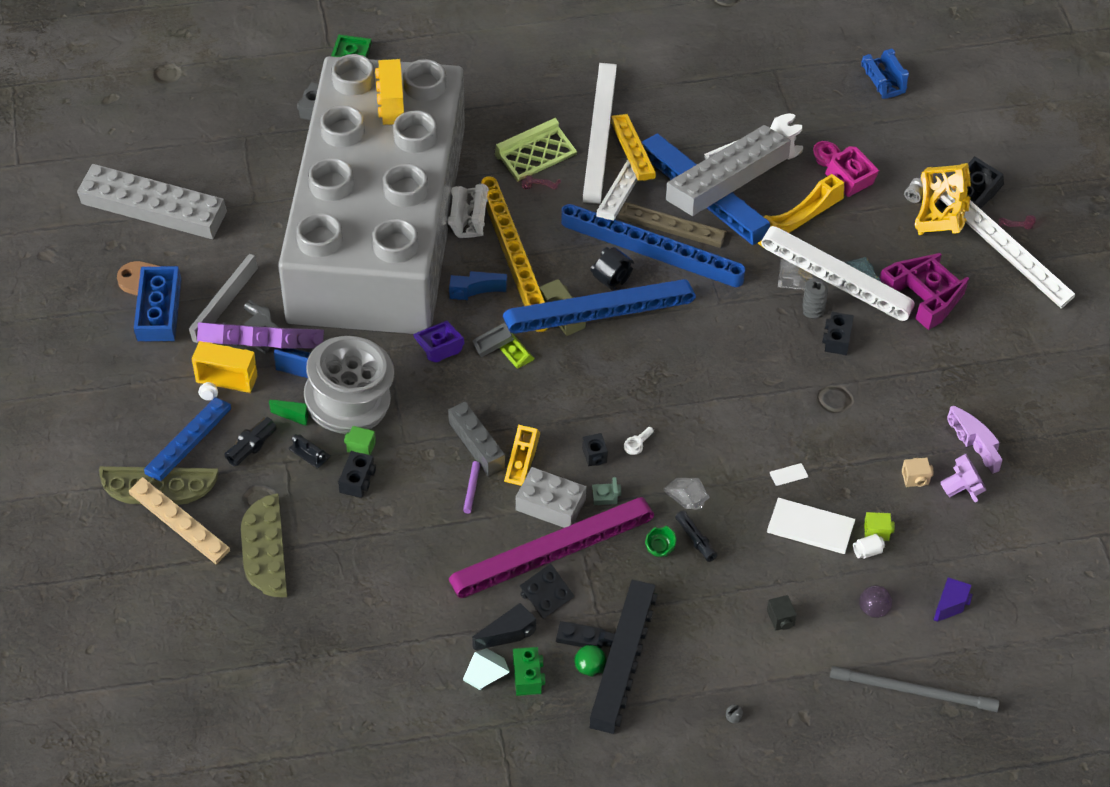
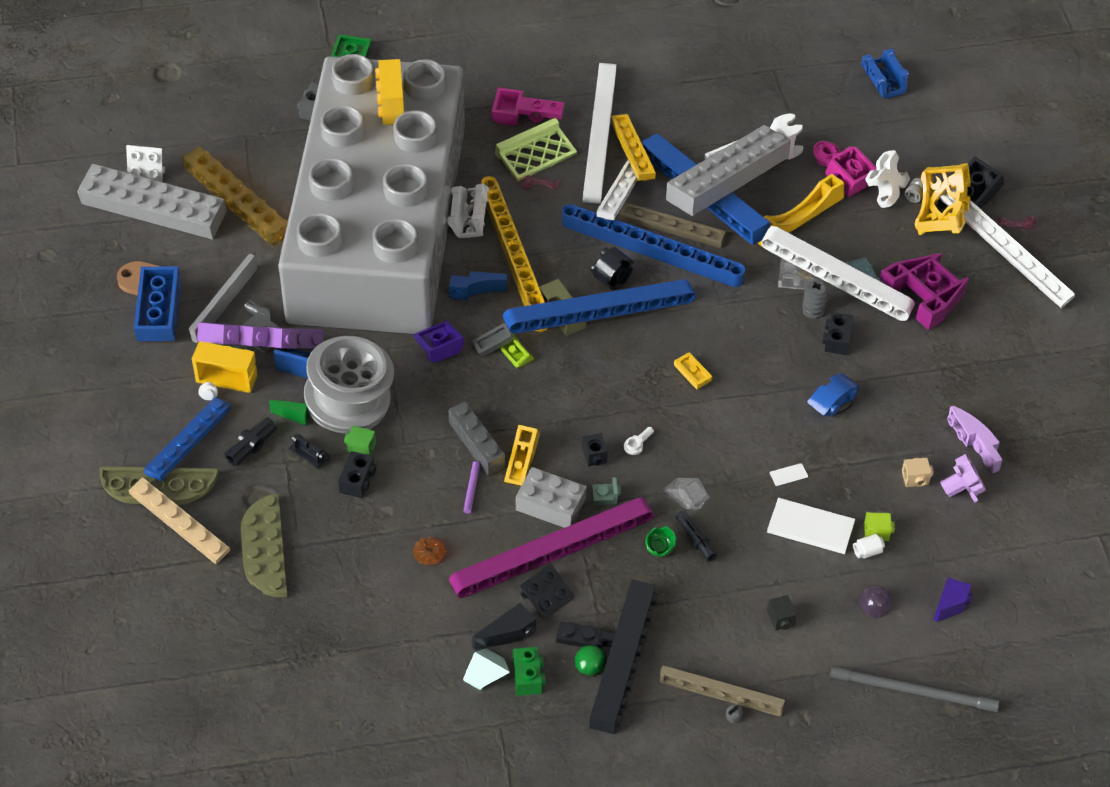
(145, 162): none -> white hinge
(236, 195): none -> clear yellow brick
(426, 557): none -> clear orange gear
(511, 103): none -> dark pink plate
(693, 370): none -> yellow plate
(722, 691): none -> dark tan tile
(832, 396): none -> blue brick
(887, 179): none -> white piece

